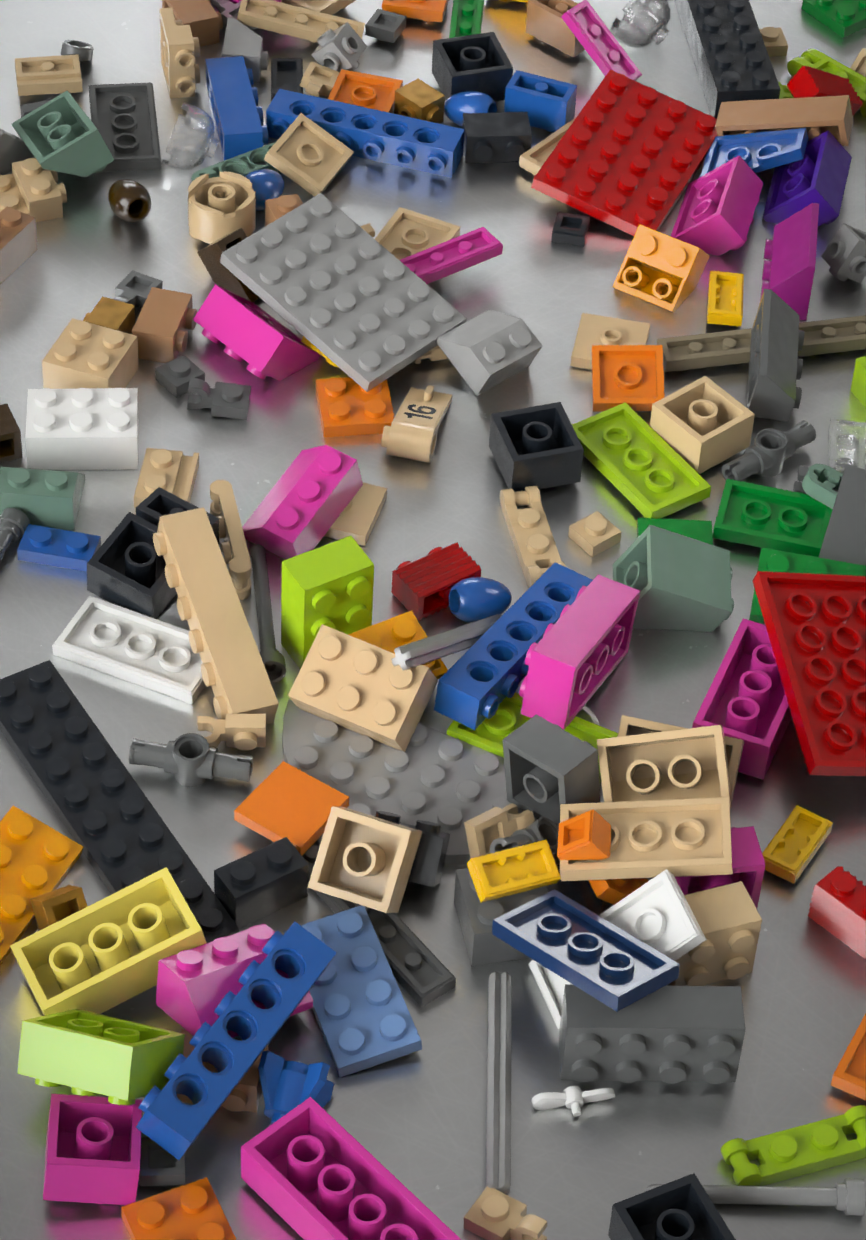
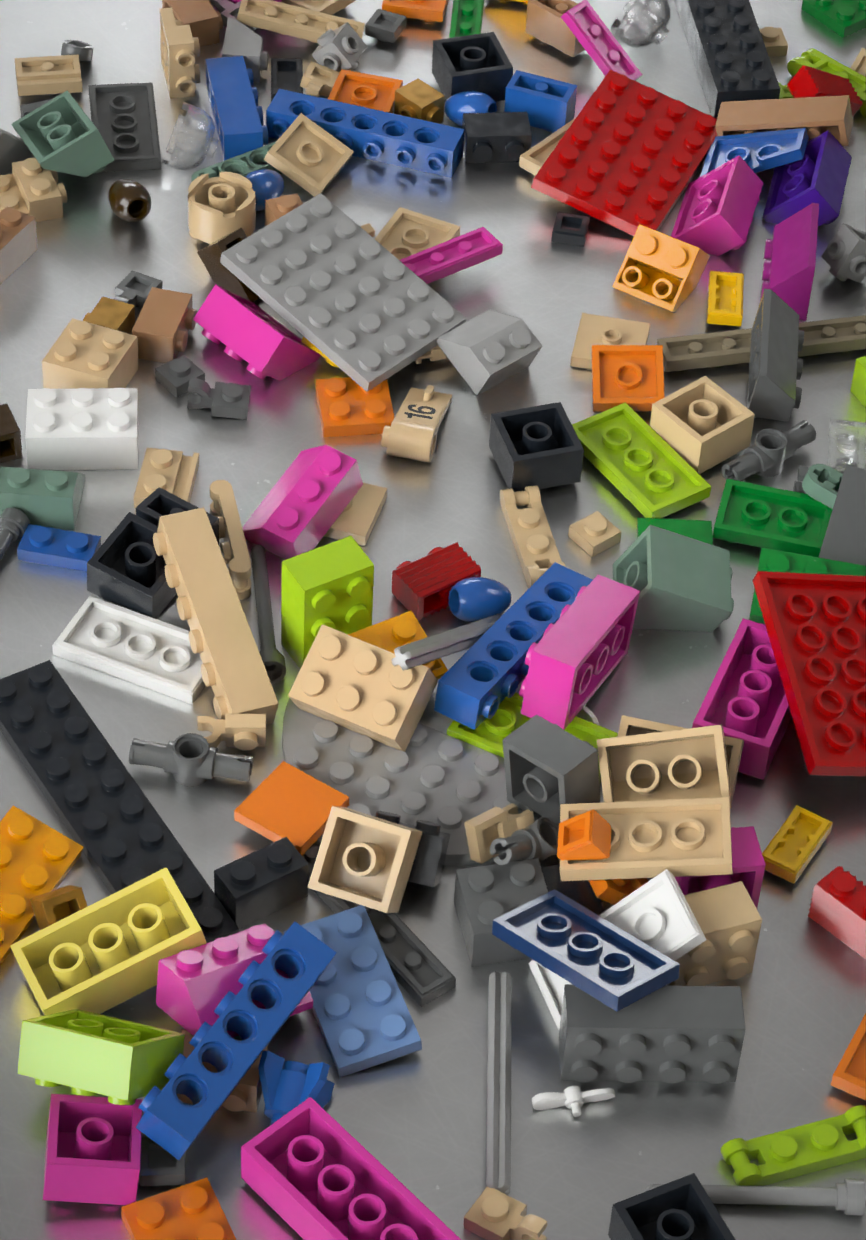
(513, 870): yellow plate -> none

